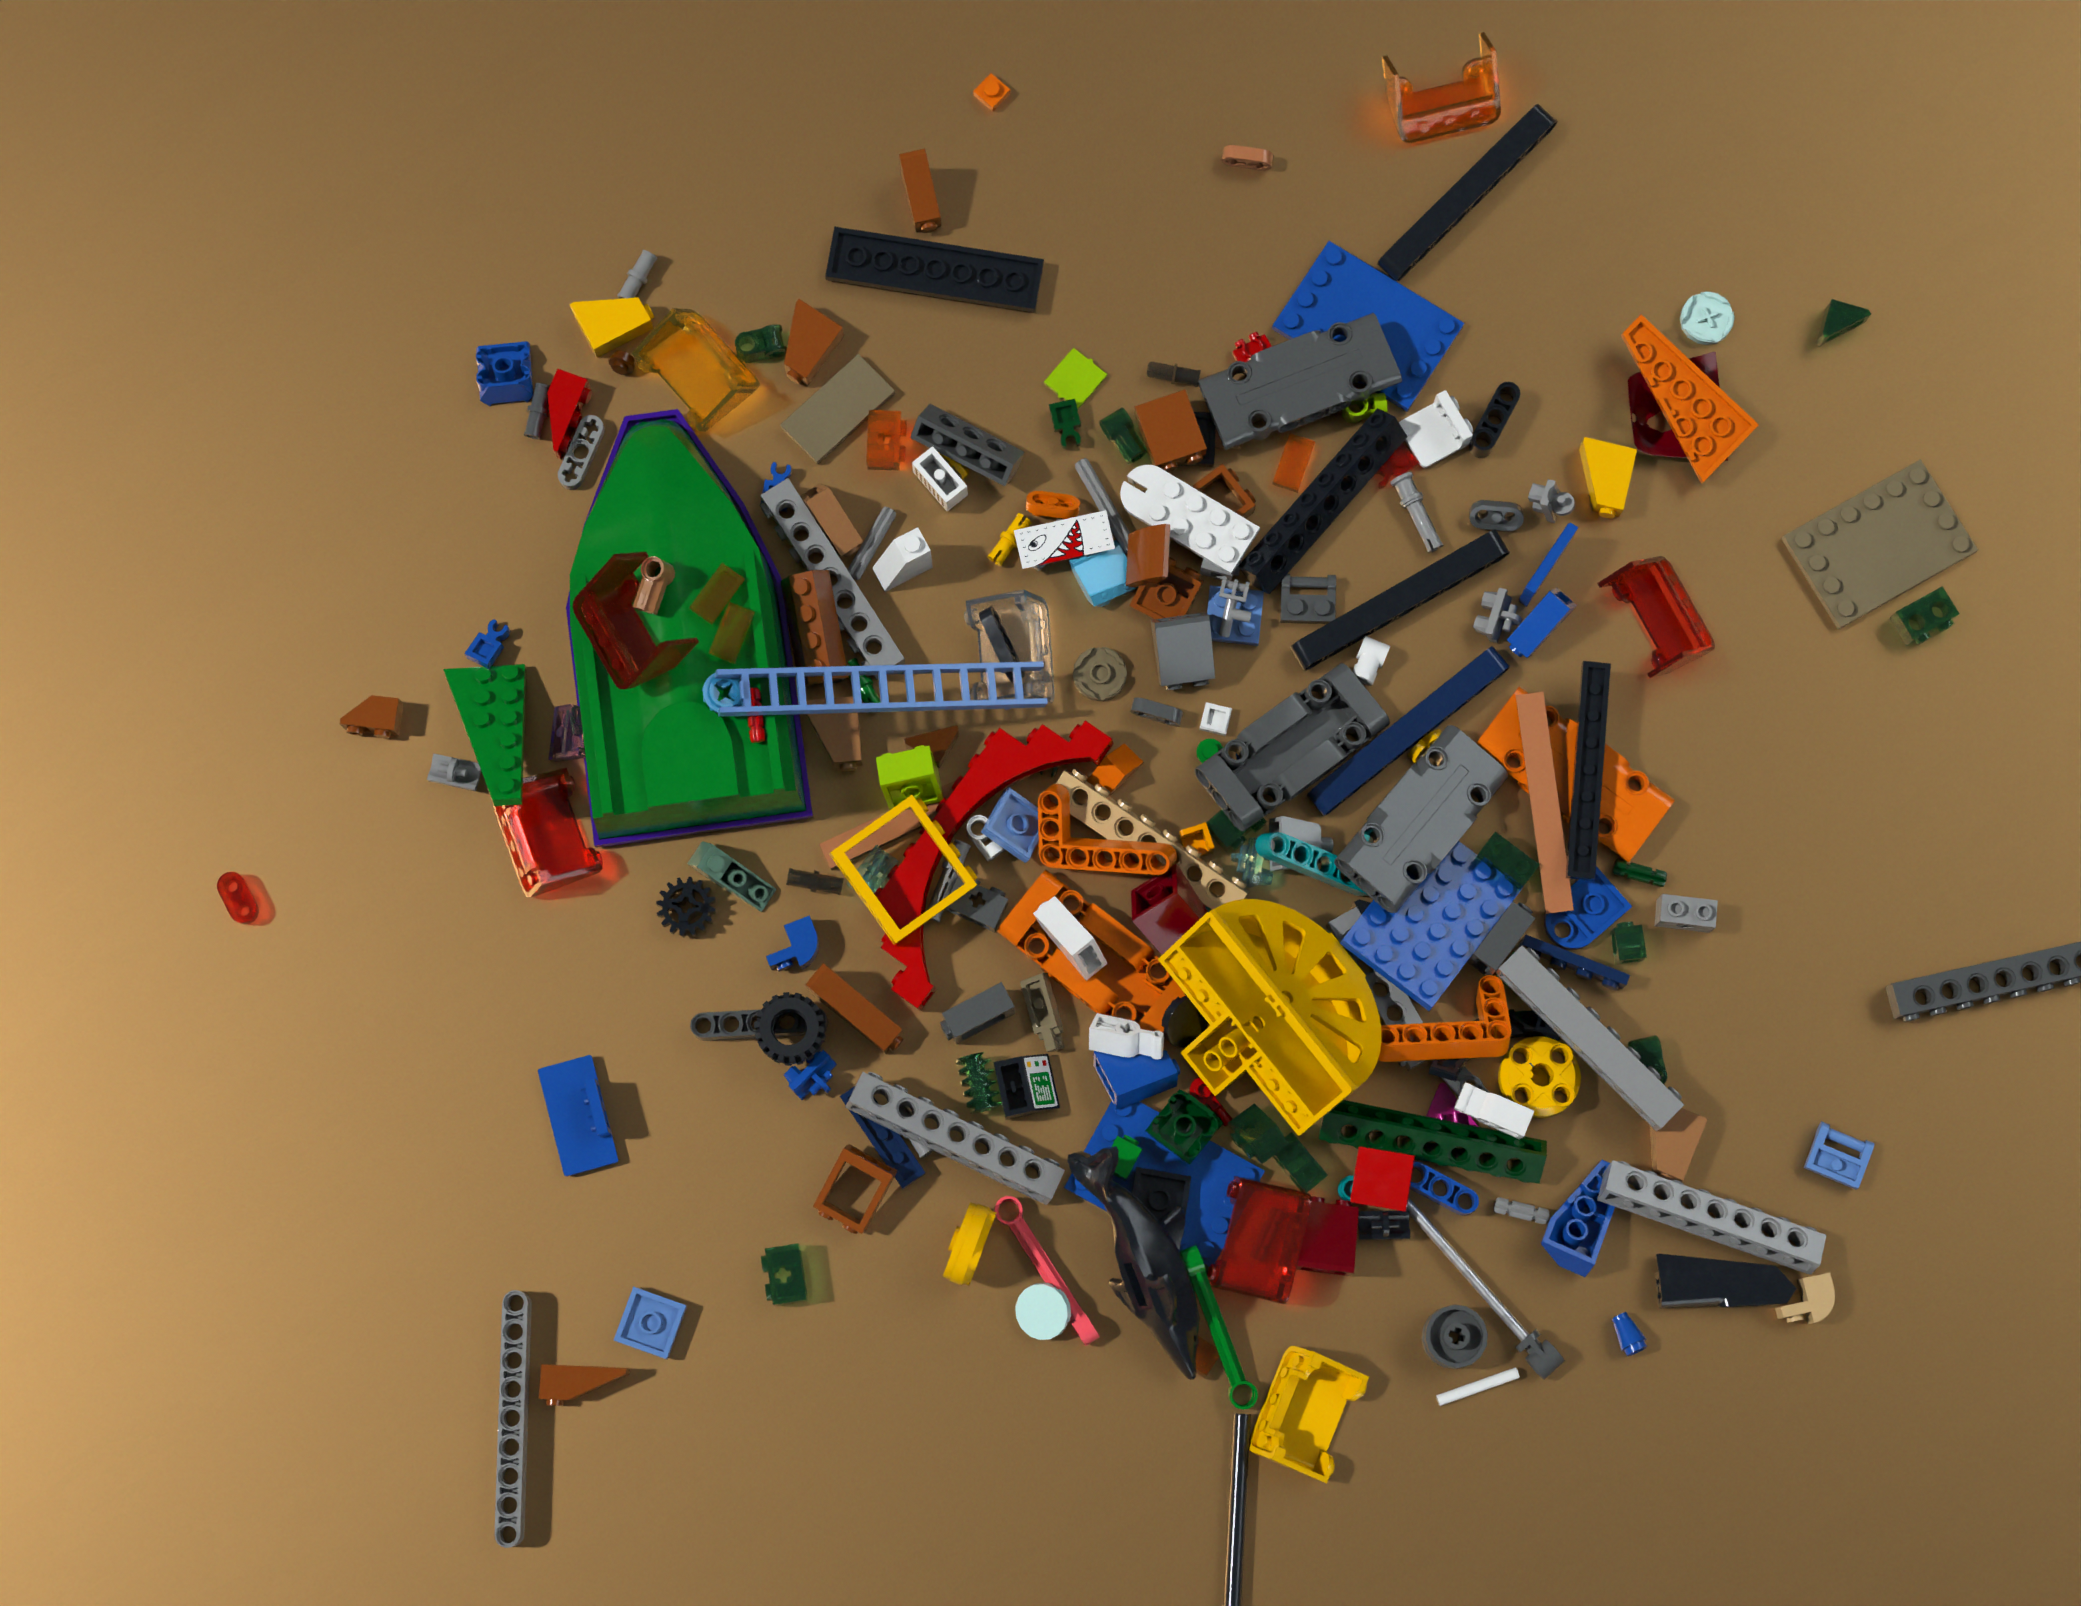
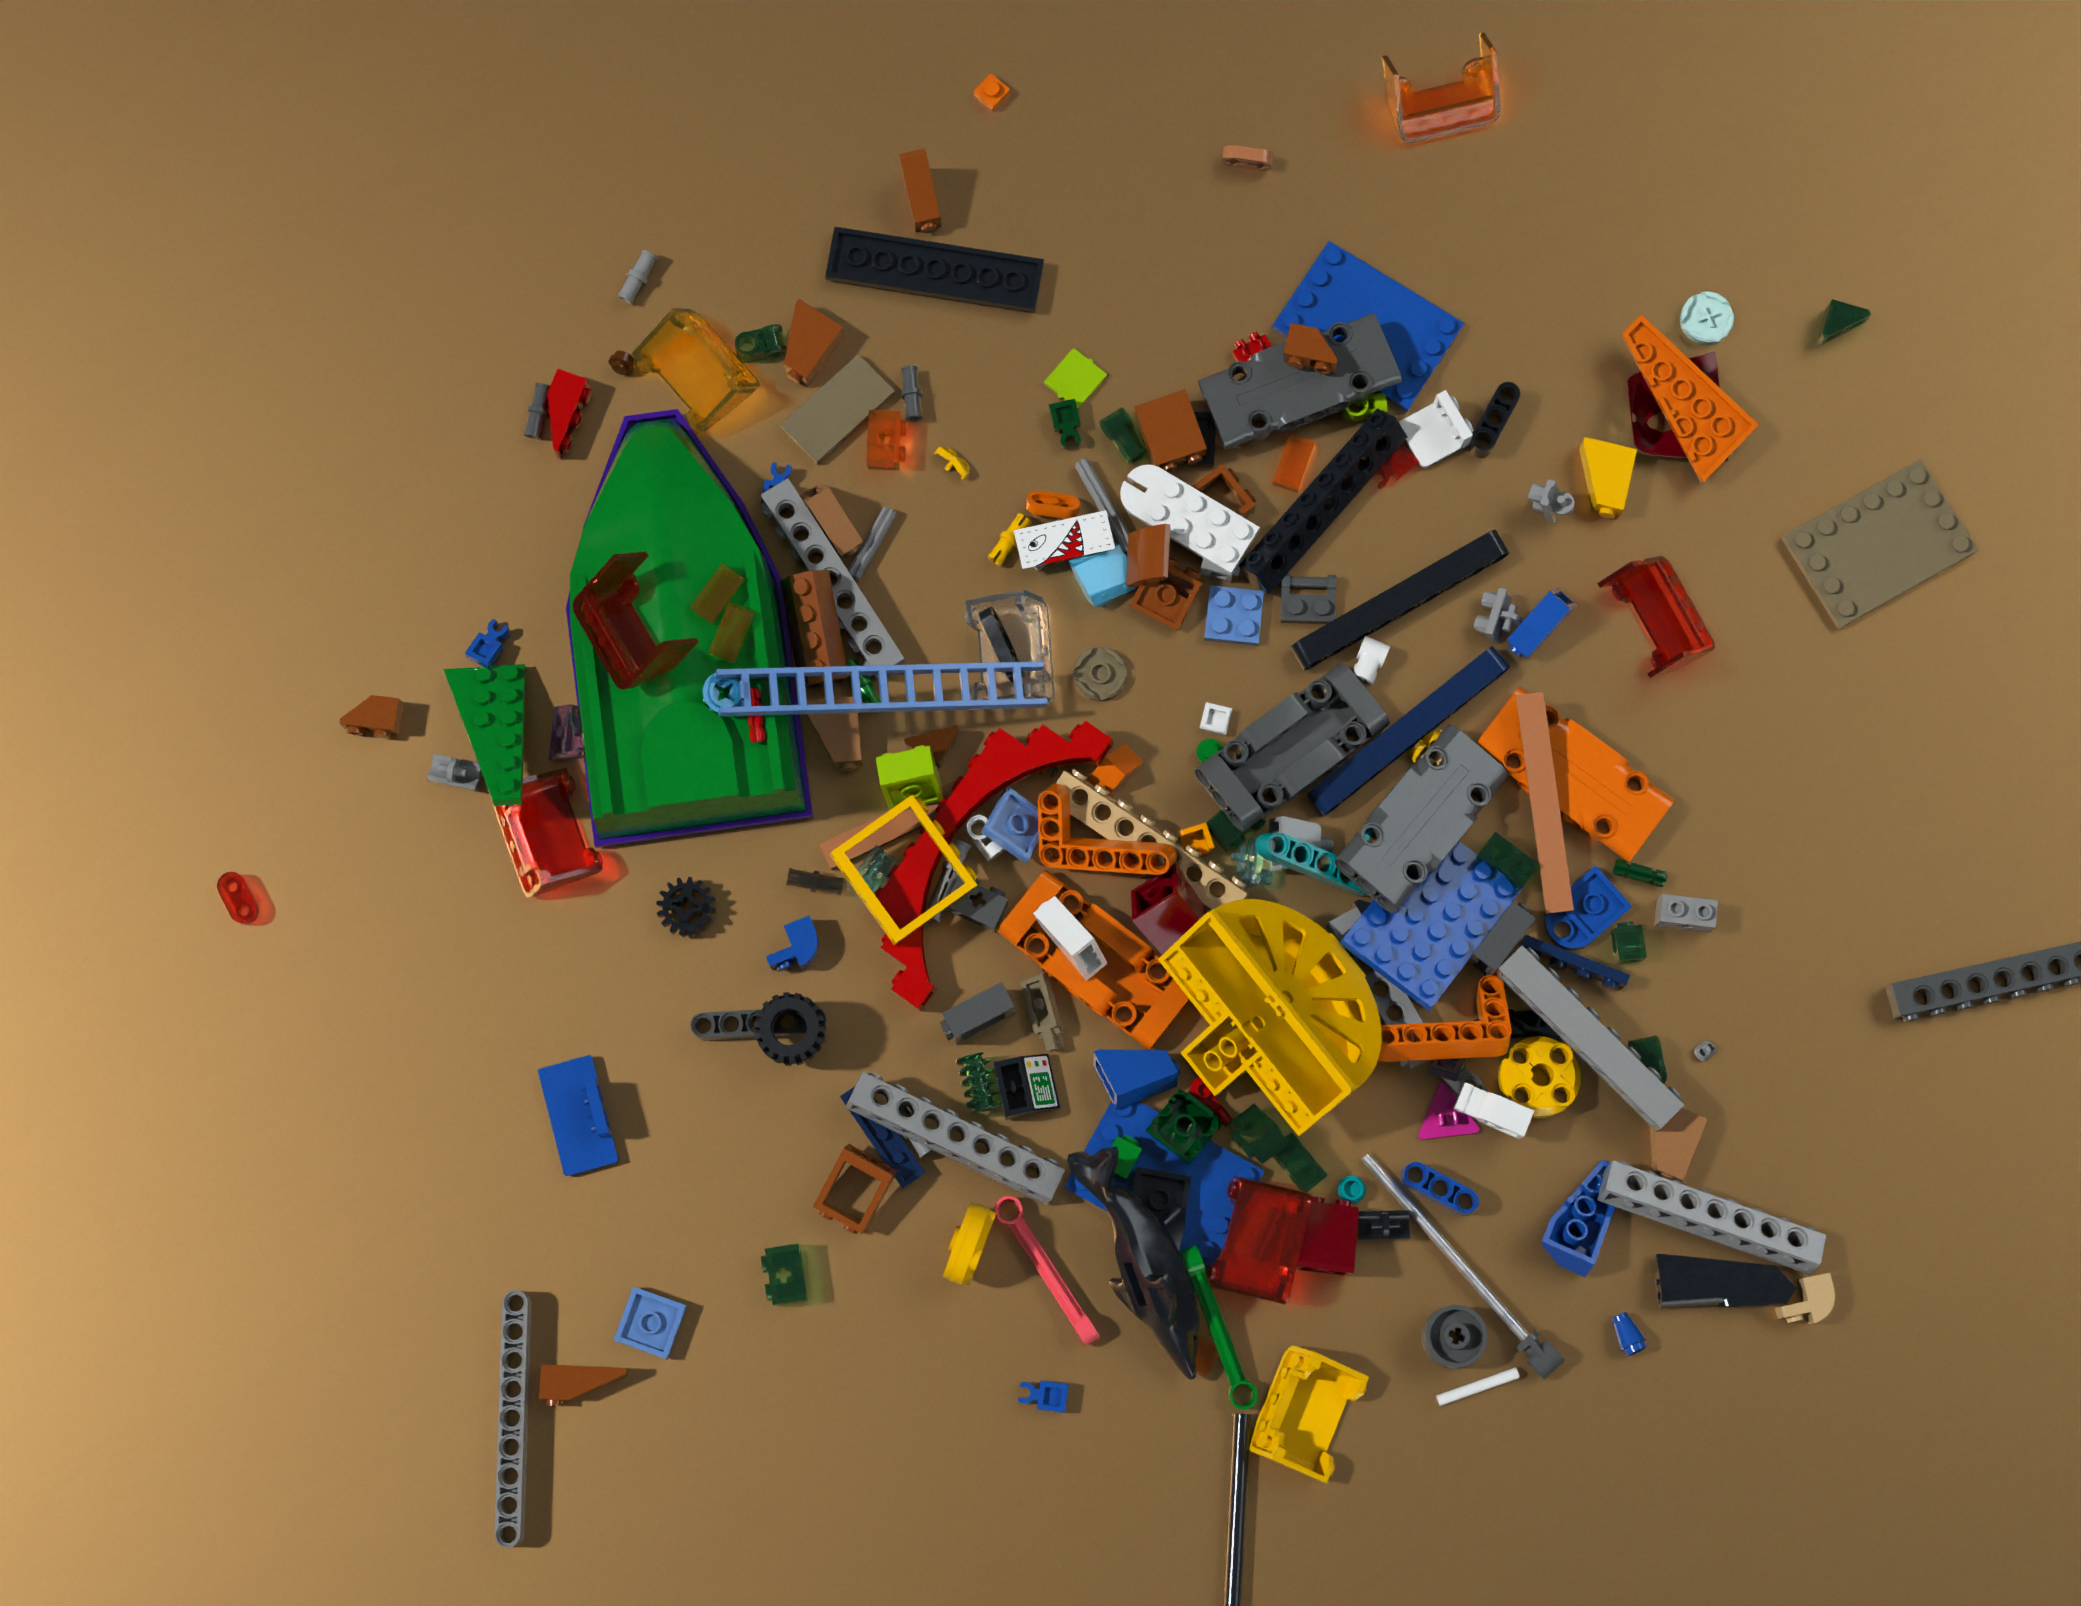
(504, 372): blue slope -> none
(595, 437): light grey beam -> none
(612, 322): yellow slope -> none
(651, 587): medium nougat piece -> none
(731, 875): sand green slope -> none
(812, 1077): blue hips -> none
(854, 1009): dark orange slope -> none
(903, 560): white slope -> none
(911, 393): none -> dark grey pin
(939, 478): white brick -> none
(967, 444): dark grey brick -> none
(1043, 1311): light aqua tile -> none
(1050, 1396): none -> blue plate
(1124, 1038): white piece -> none
(1156, 711): dark grey beam -> none
(1173, 373): clear smoke axle -> none
(1182, 1022): black tile -> none
(1183, 650): dark grey slope -> none
(1230, 610): light grey arm -> none
(1309, 349): none -> dark orange slope
(1382, 1179): red tile -> none
(1412, 501): light grey pin -> none
(1447, 1135): dark green brick -> none
(1467, 192): black beam -> none
(1495, 515): dark grey plate -> none
(1521, 1210): light grey axle -> none
(1547, 564): blue tile -> none
(1588, 770): black plate -> none
(1705, 1050): none -> light grey rock
(1834, 1163): medium blue plate -> none
(1922, 613): clear green brick -> none

